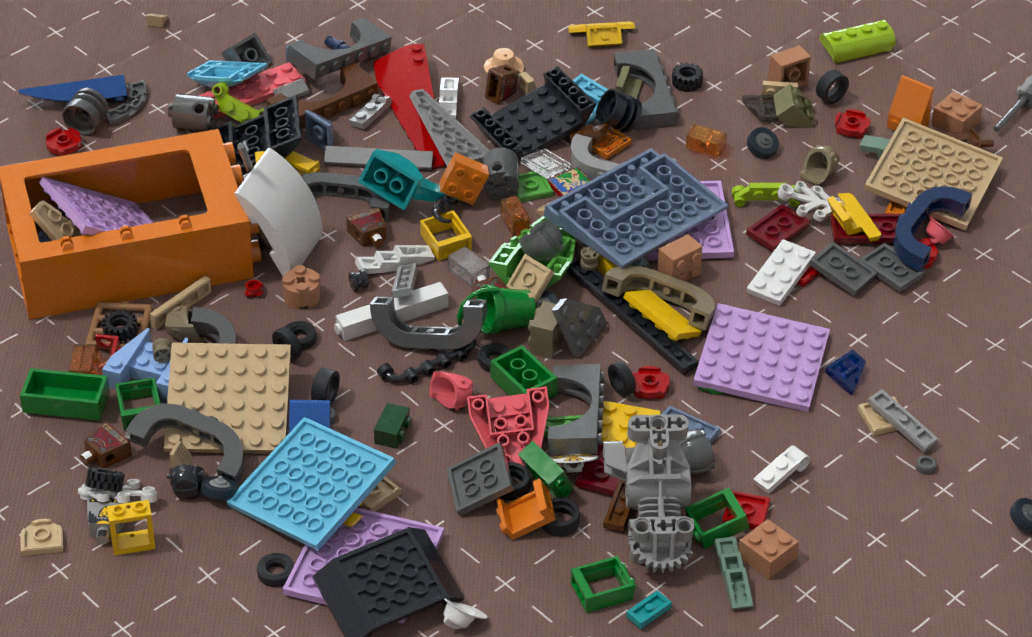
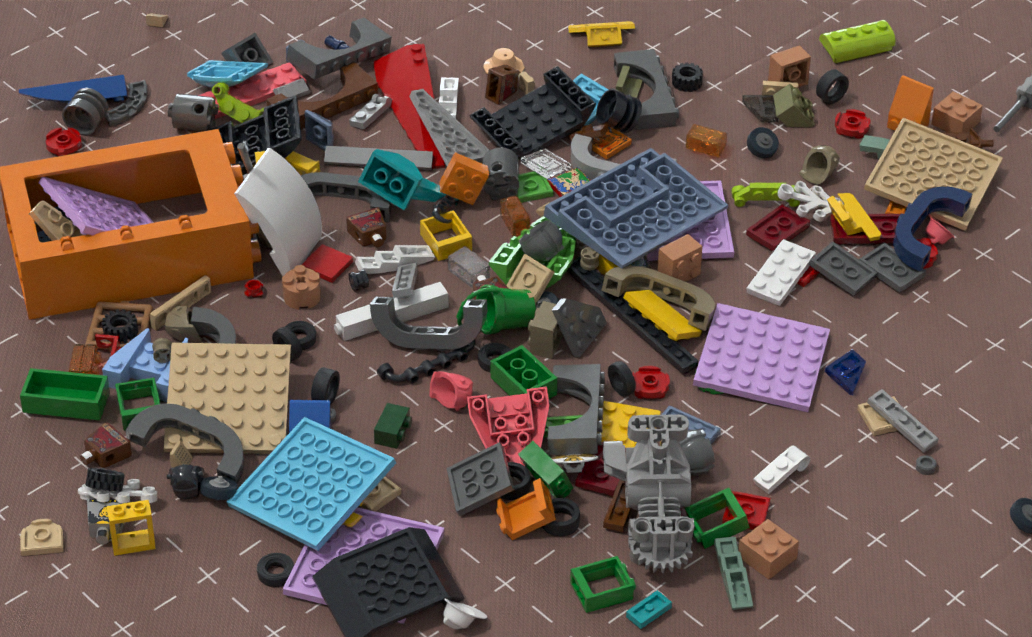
(328, 263): none -> red tile

